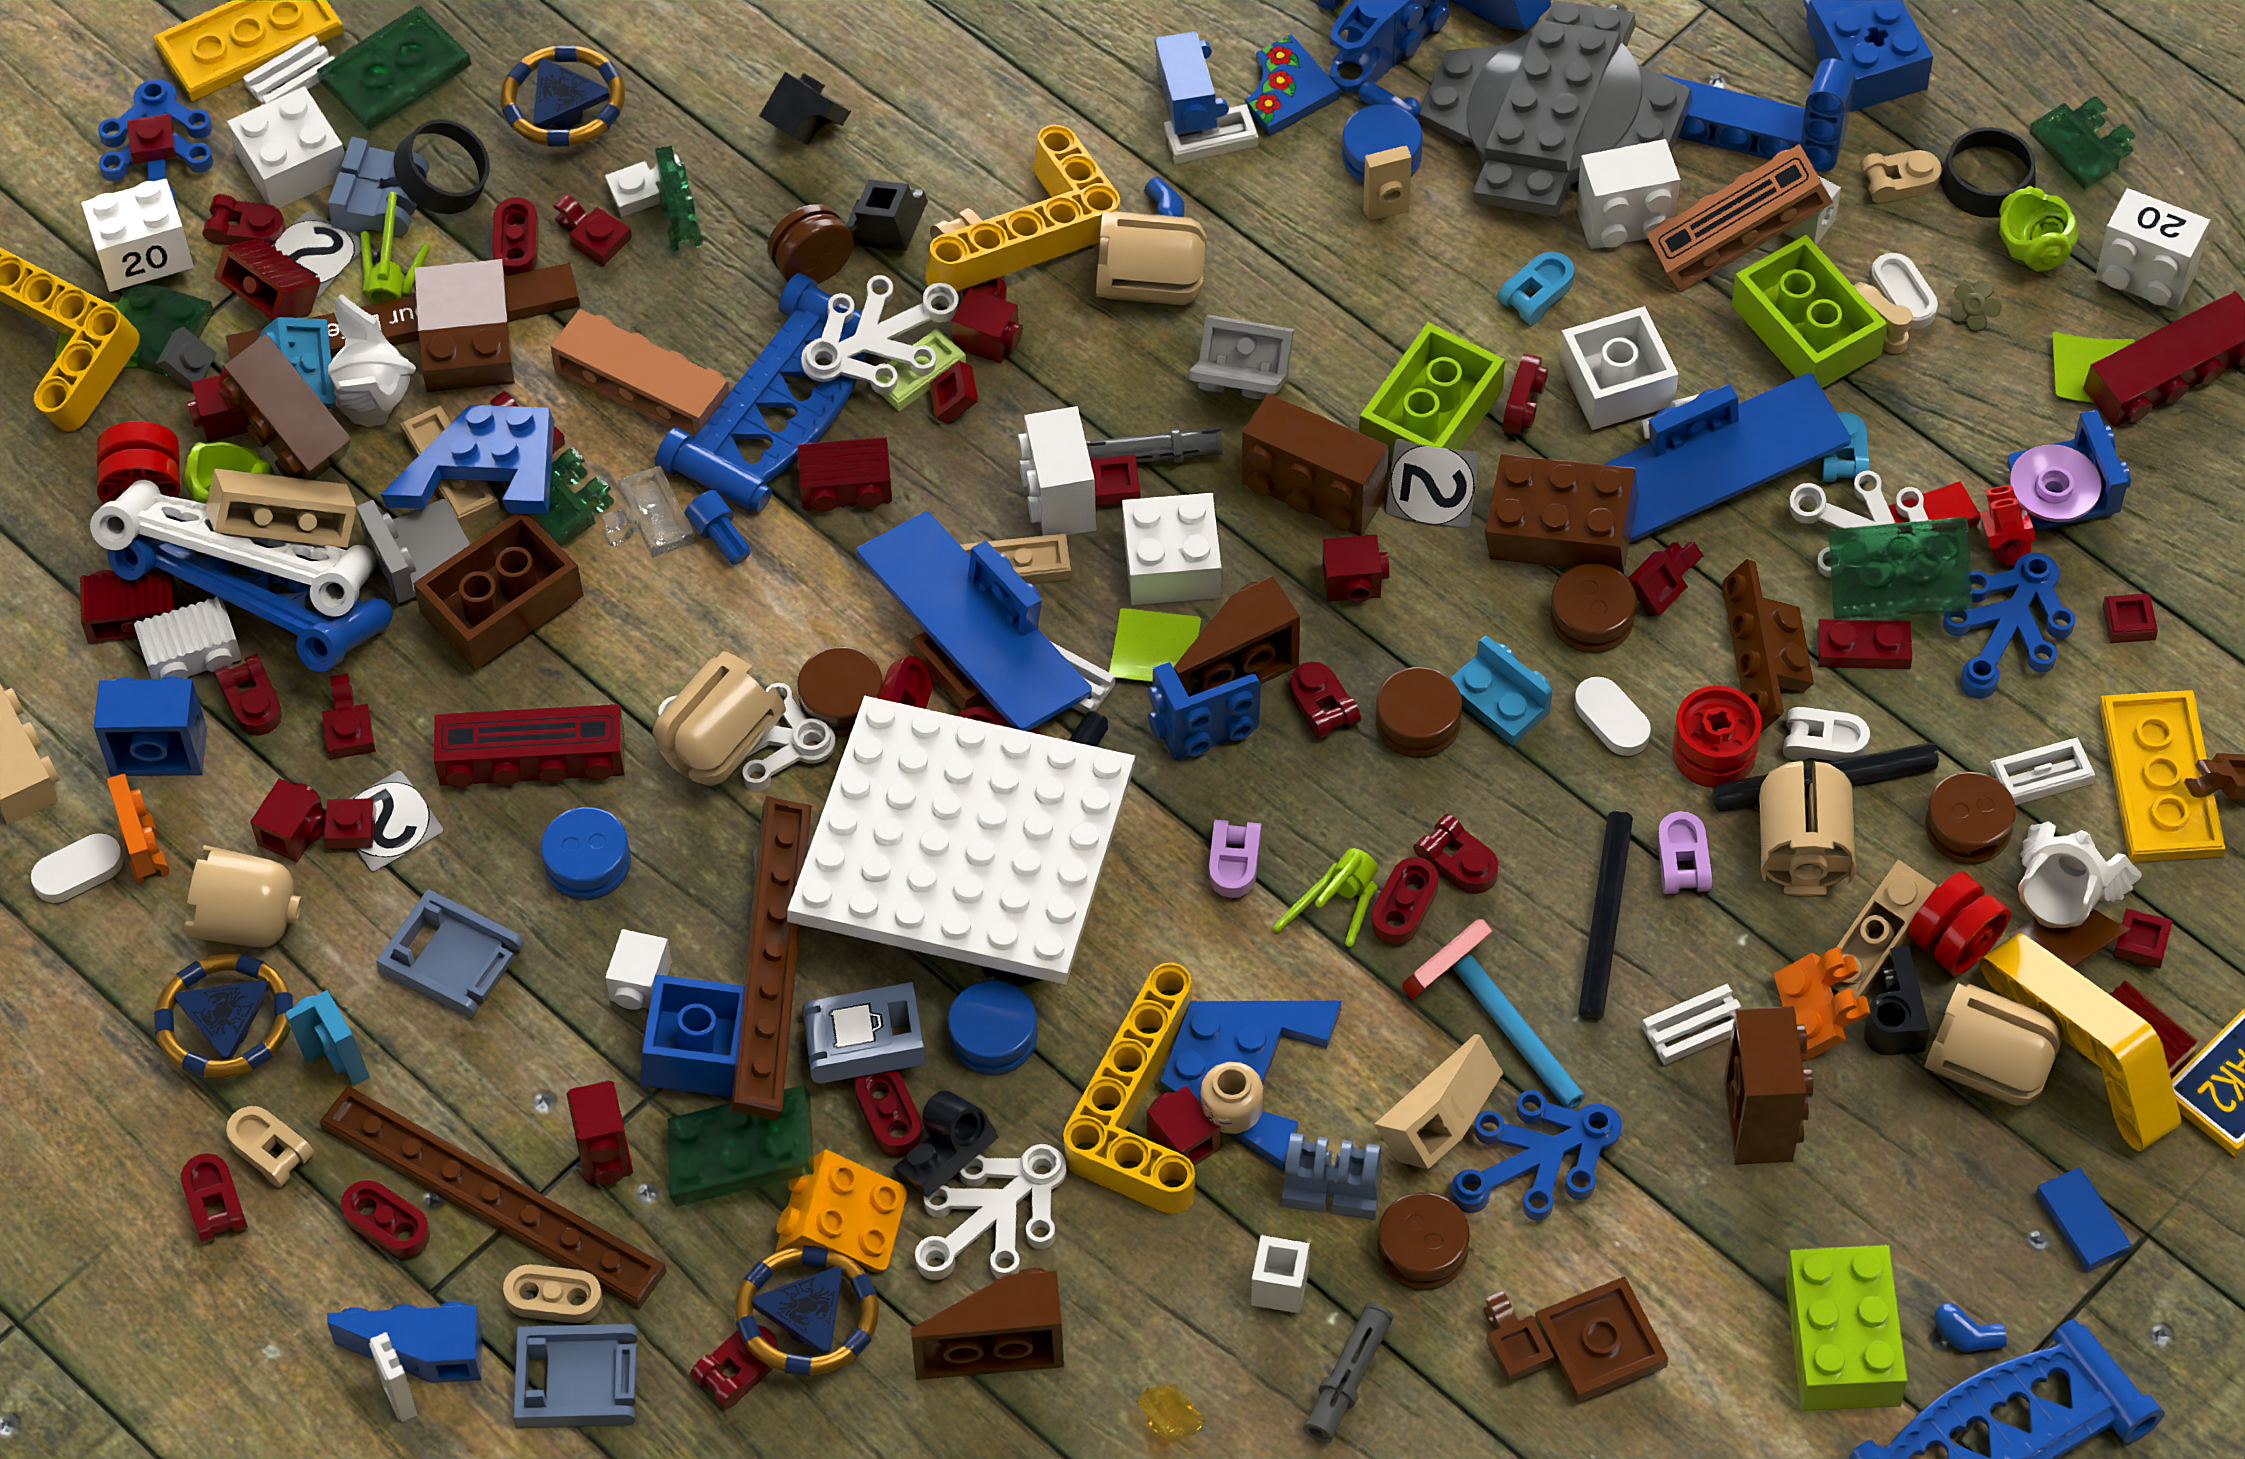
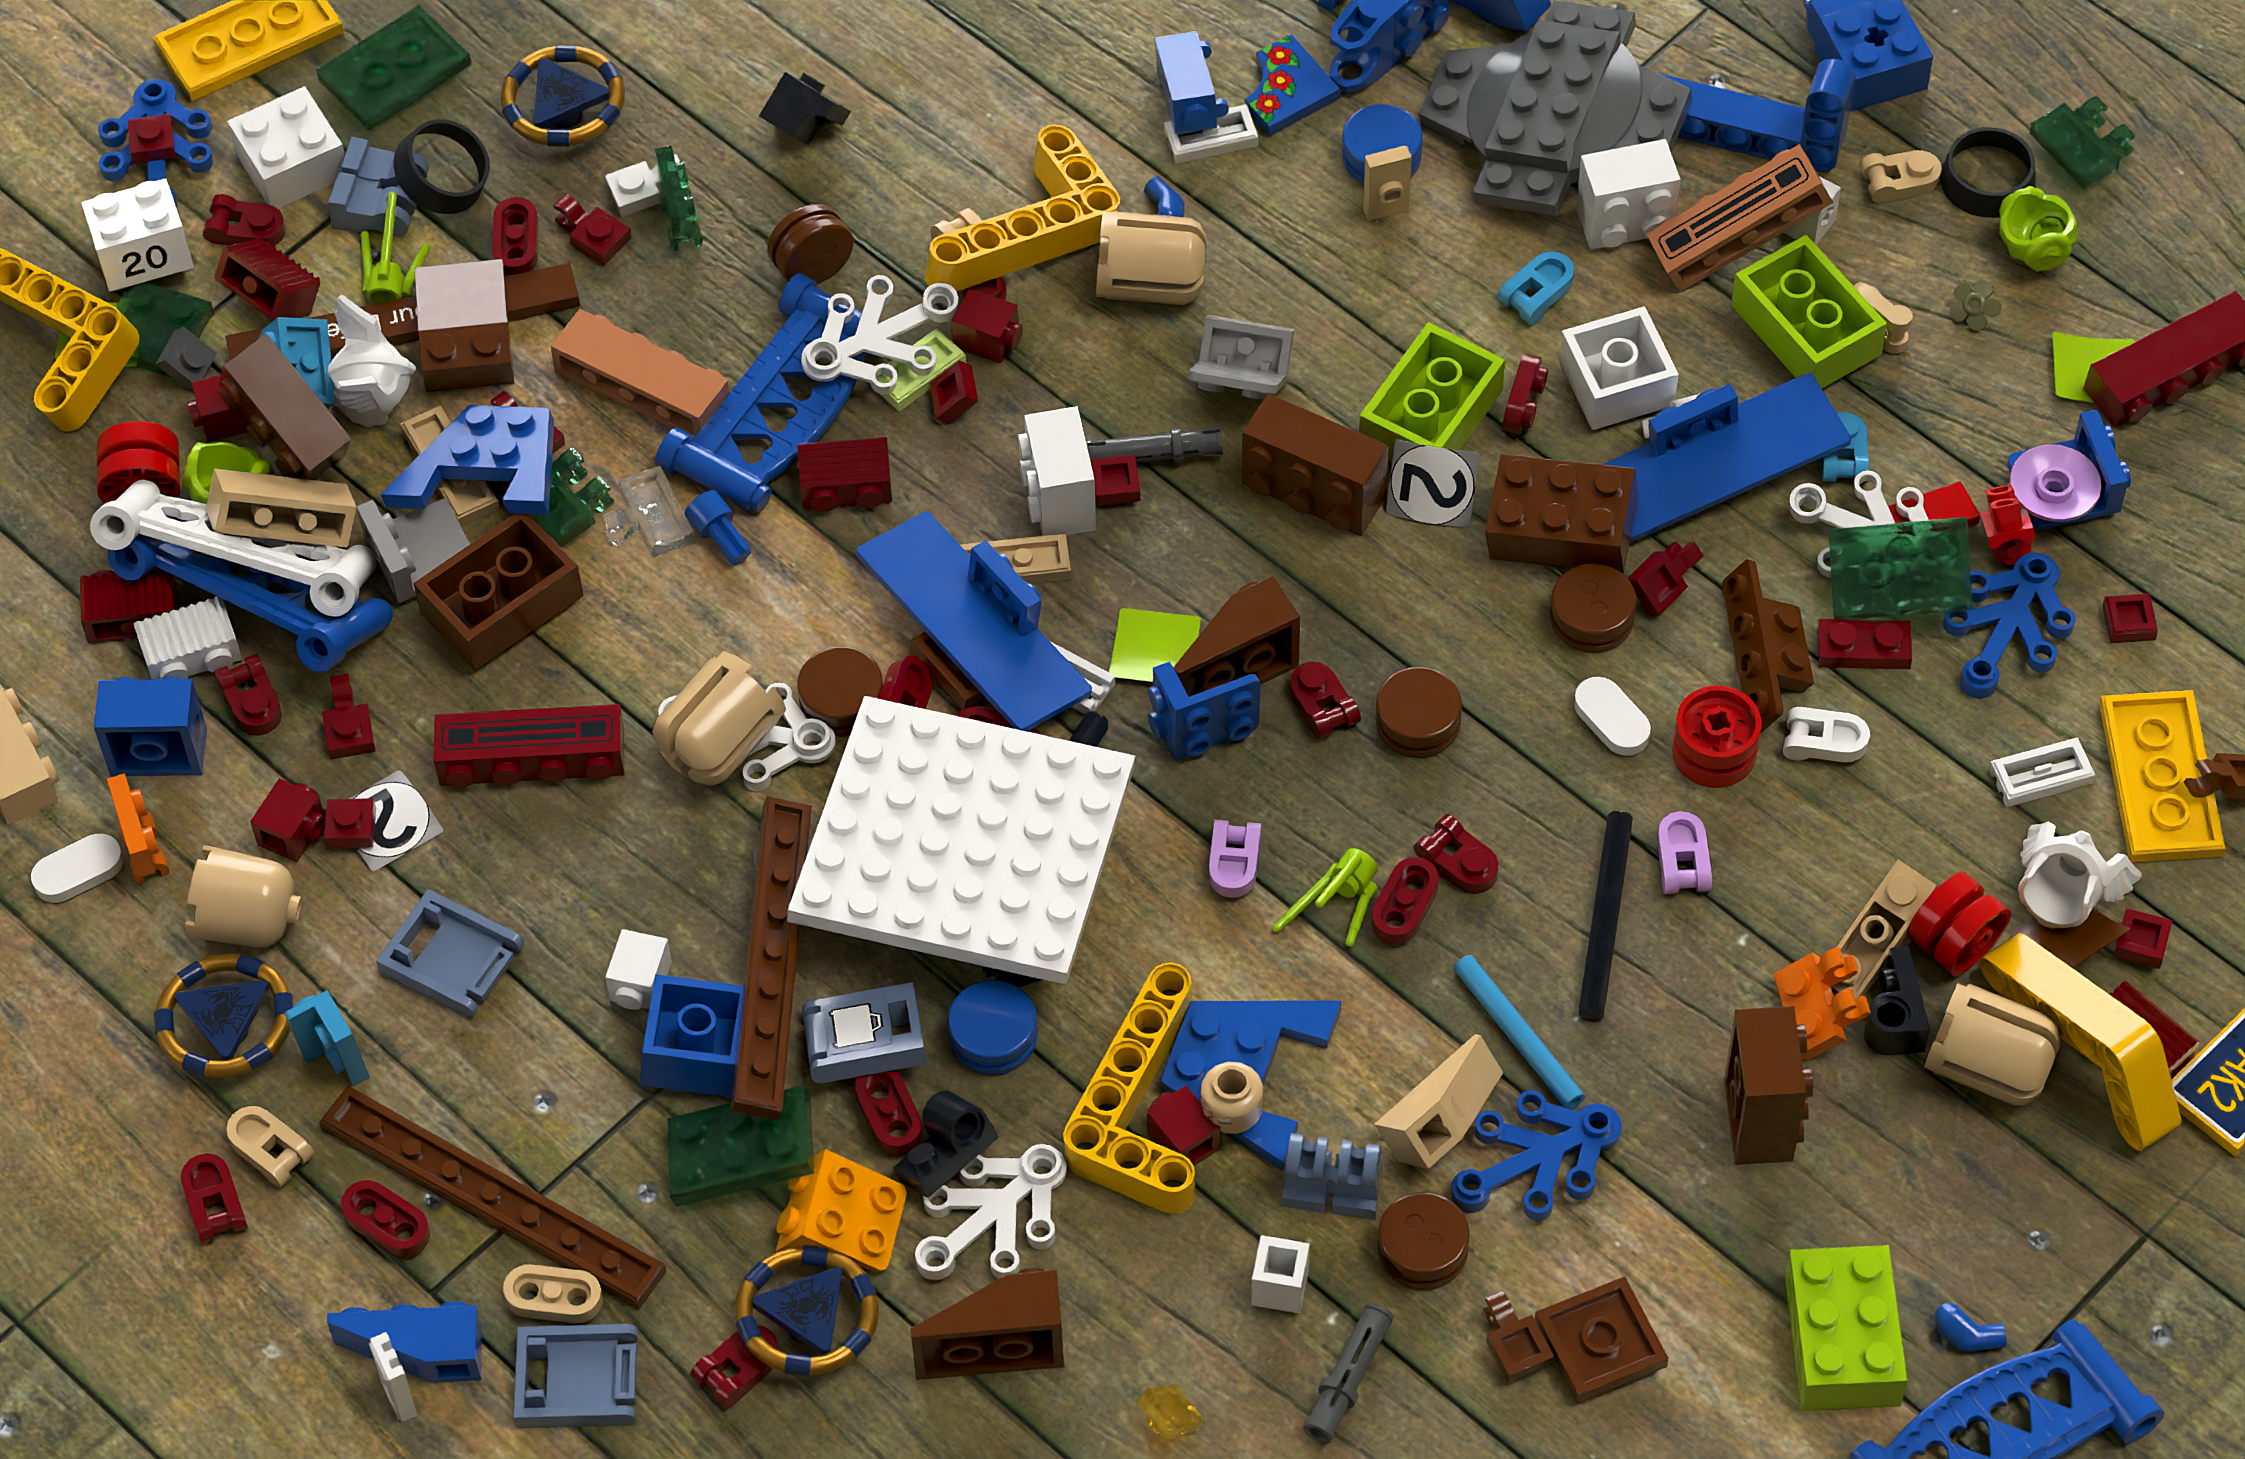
(287, 70): white tile -> none
(319, 247): white sticker -> none
(585, 853): blue head -> none
(600, 1133): dark red brick -> none
(886, 215): black brick -> none
(1171, 549): white brick -> none
(1353, 568): dark red brick -> none
(1374, 94): blue arm -> none
(1446, 958): tile -> none
(1503, 691): dark azure bracket -> none
(1688, 1009): white tile -> none
(1784, 839): tan cylinder -> none
(1857, 770): black axle -> none
(1904, 285): white tile -> none
(1970, 817): reddish brown head -> none
(2083, 1219): blue tile -> none
(2152, 249): white brick -> none

